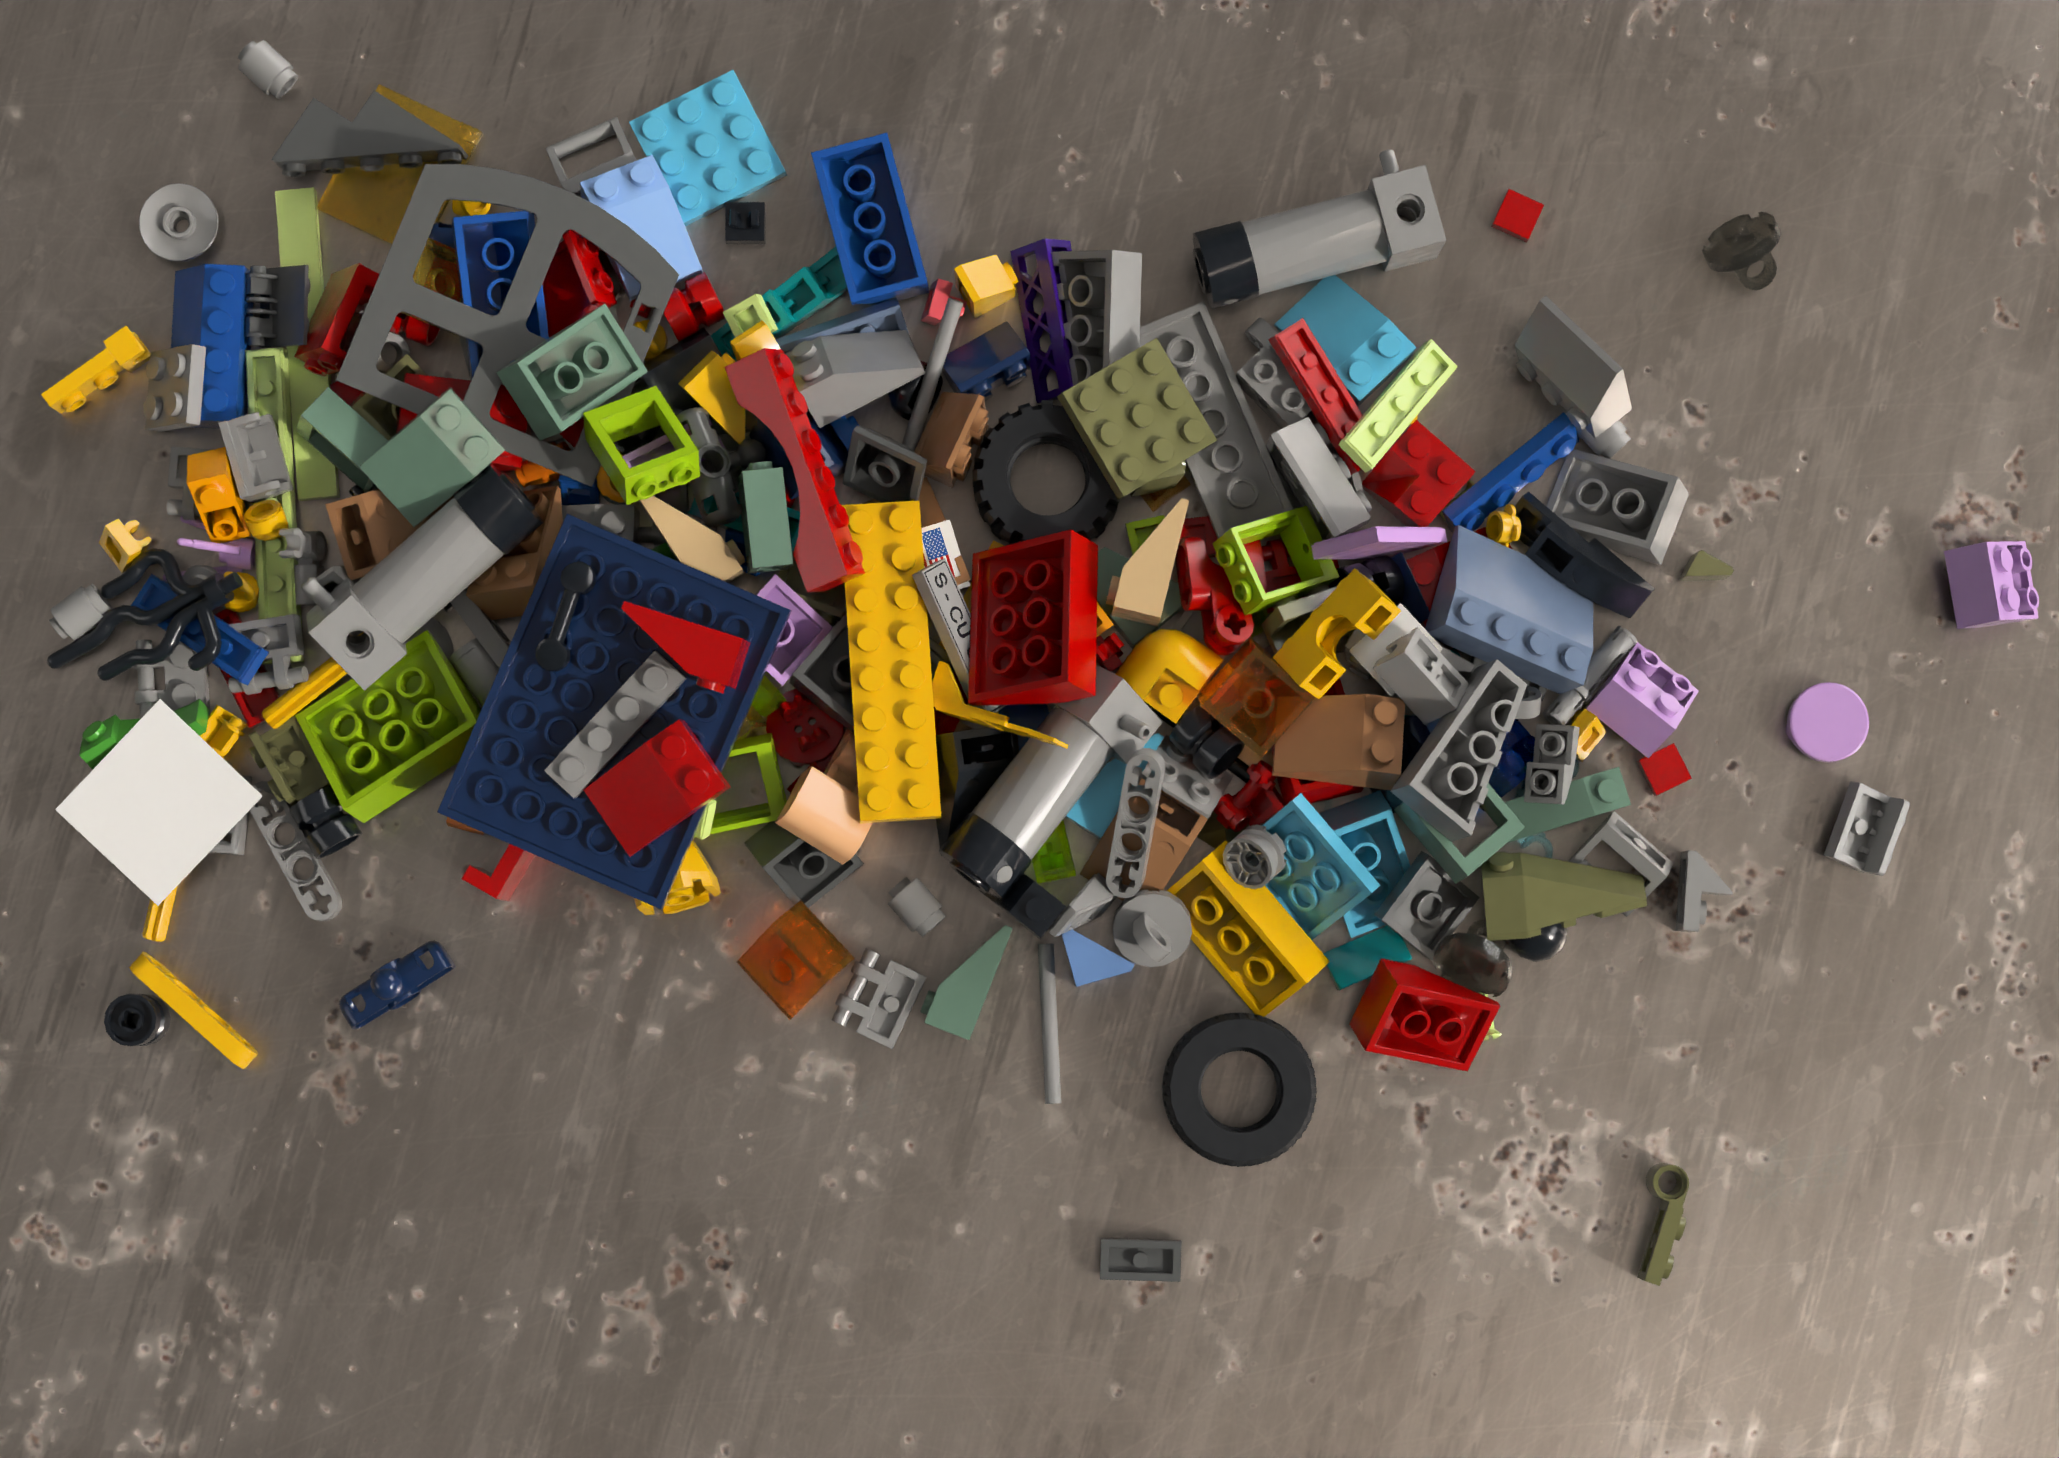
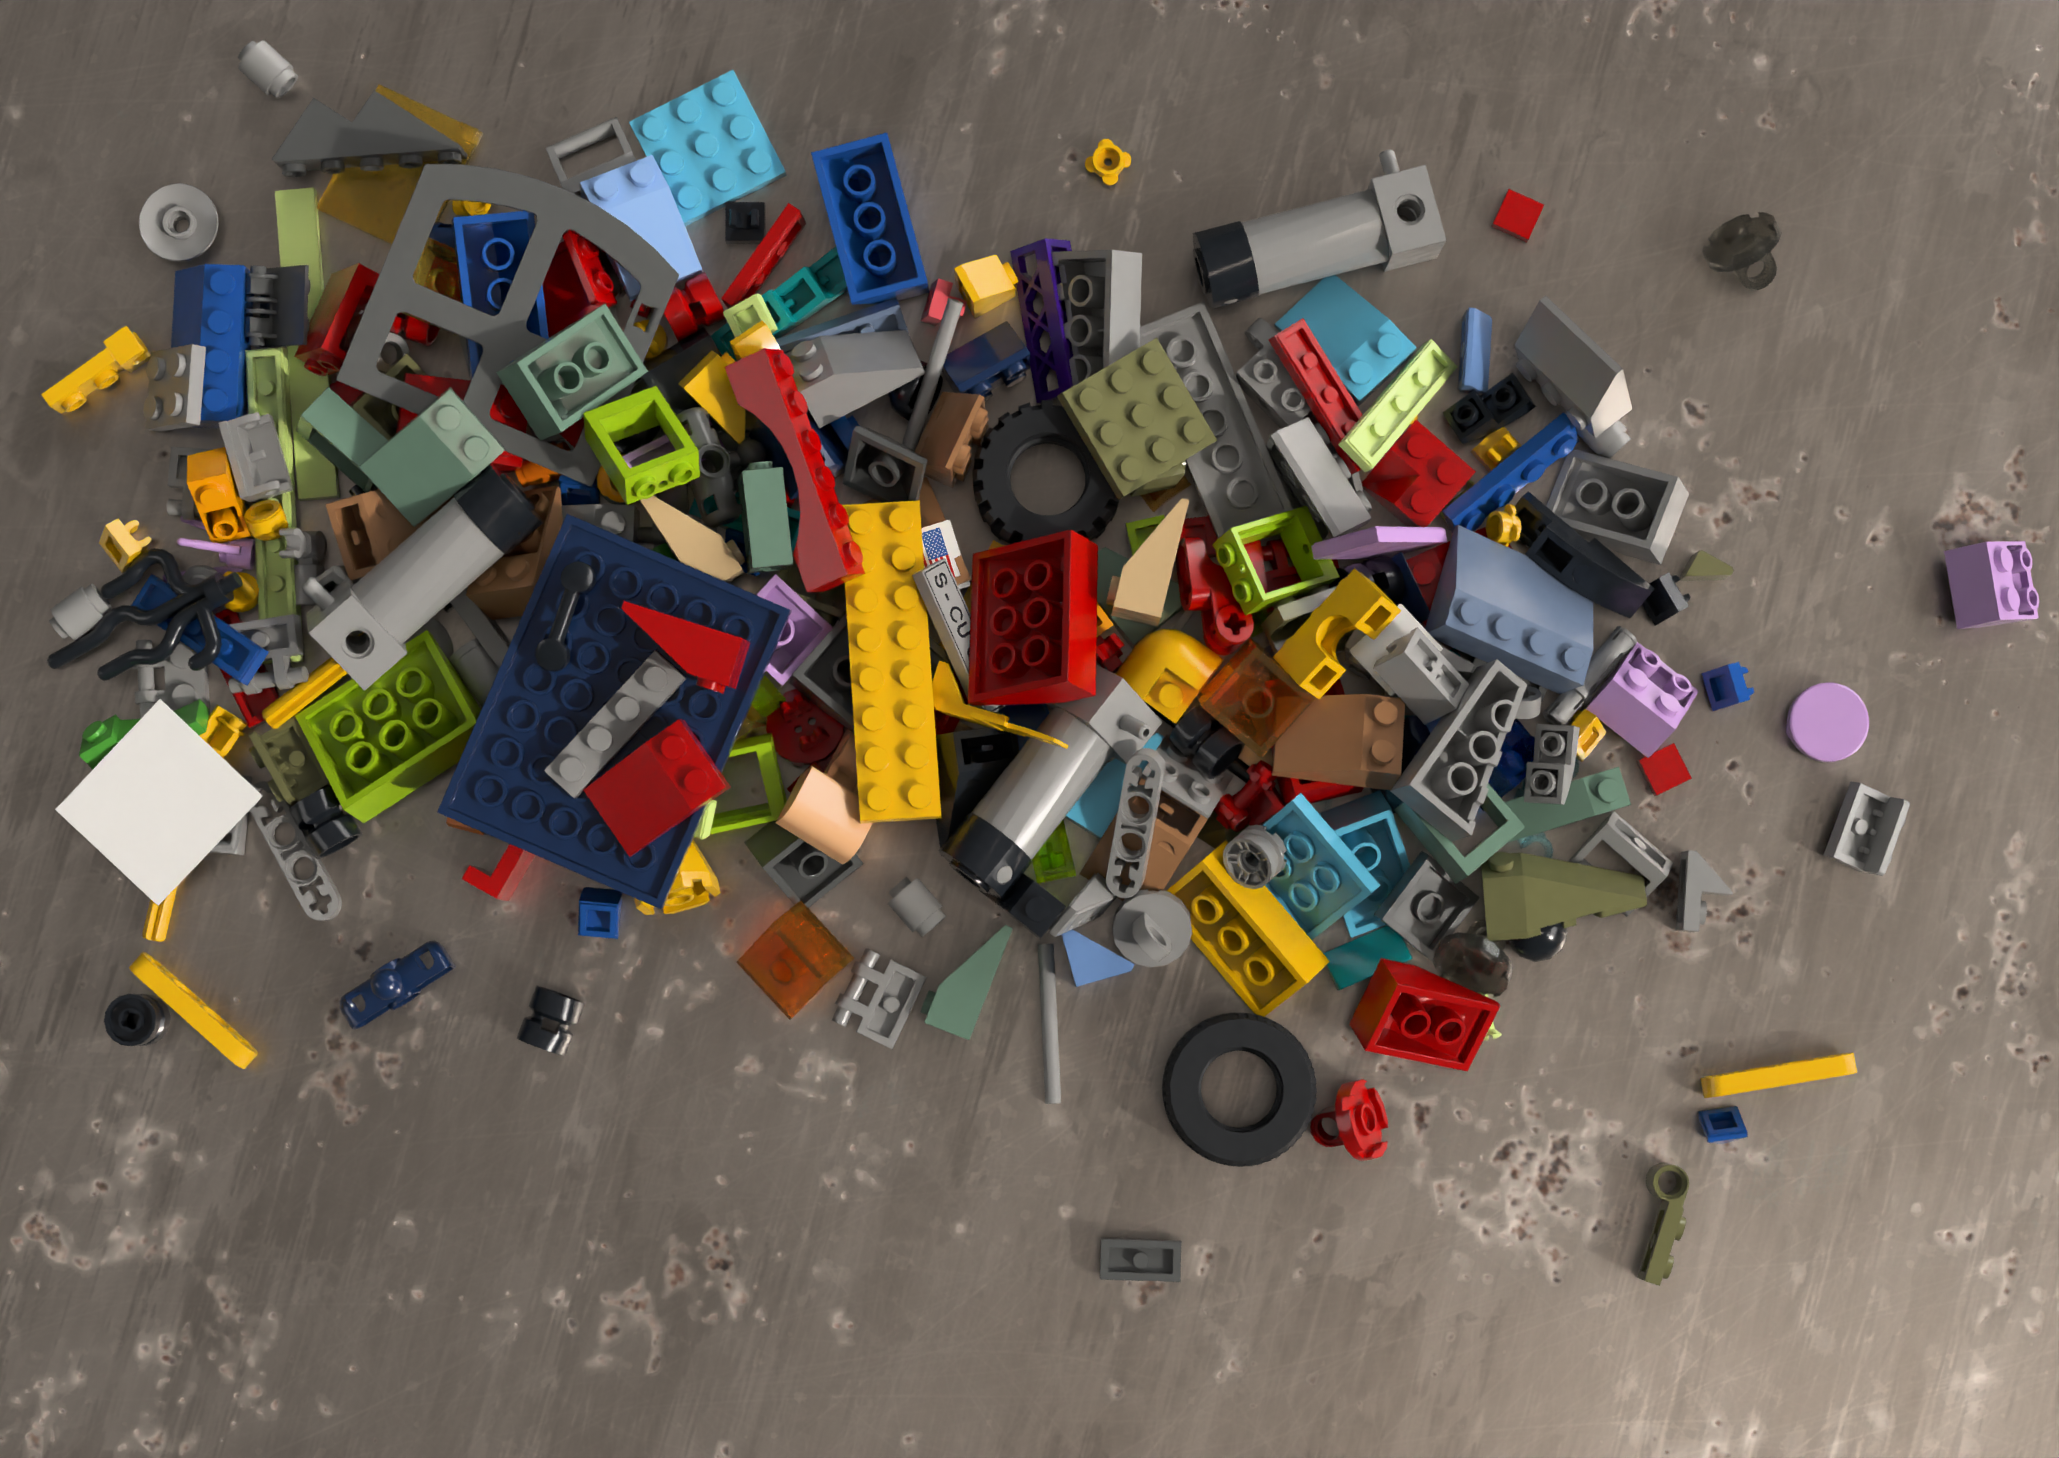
(556, 1007): none -> black wheel
(599, 912): none -> blue slope
(765, 256): none -> red tile
(1108, 150): none -> yellow plate
(1359, 1121): none -> red tile
(1474, 351): none -> medium blue slope
(1486, 413): none -> black slope
(1495, 448): none -> yellow tile
(1665, 599): none -> black tile
(1722, 1125): none -> blue slope
(1726, 686): none -> blue tile
(1778, 1075): none -> yellow beam

